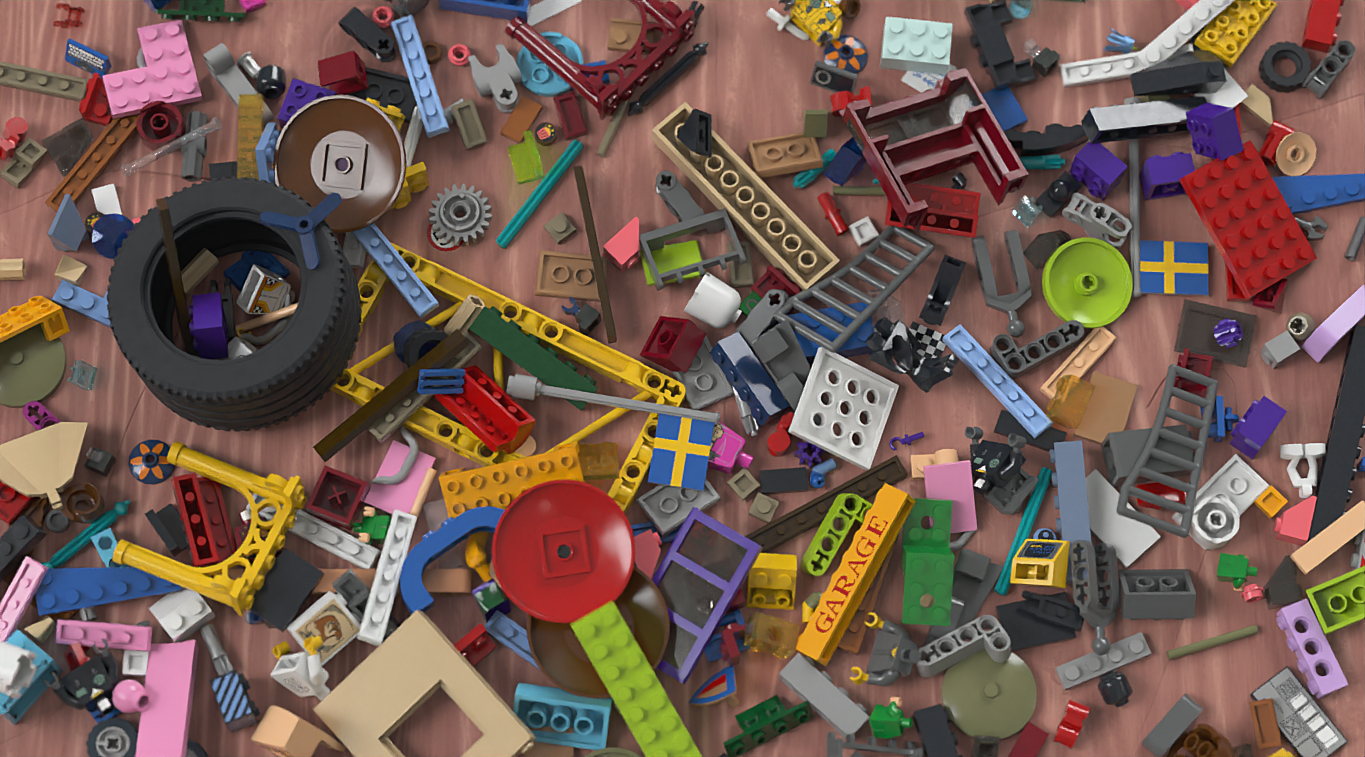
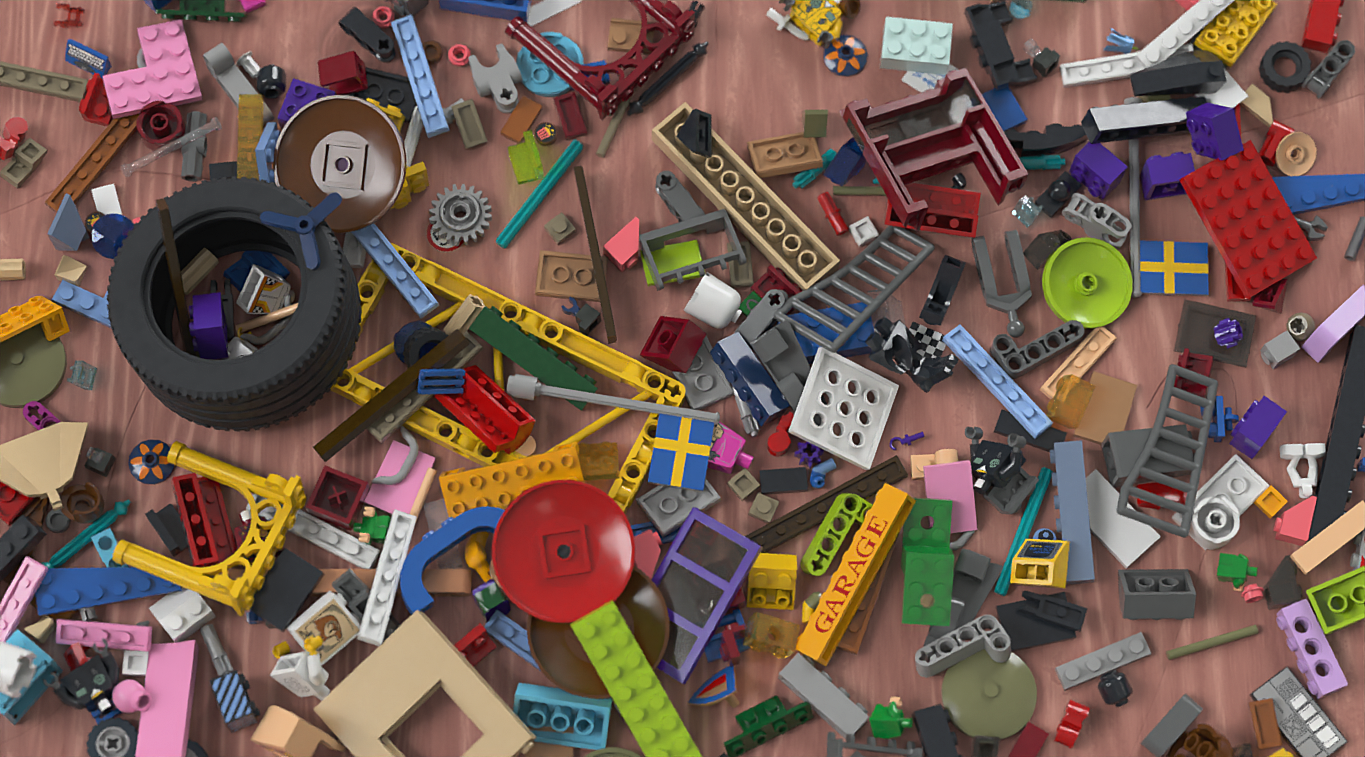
(68, 145): clear smoke slope -> none
(833, 78): slope -> none
(841, 99): red leg -> none
(891, 655): dark grey torso -> none
(1096, 587): dark grey piece -> none

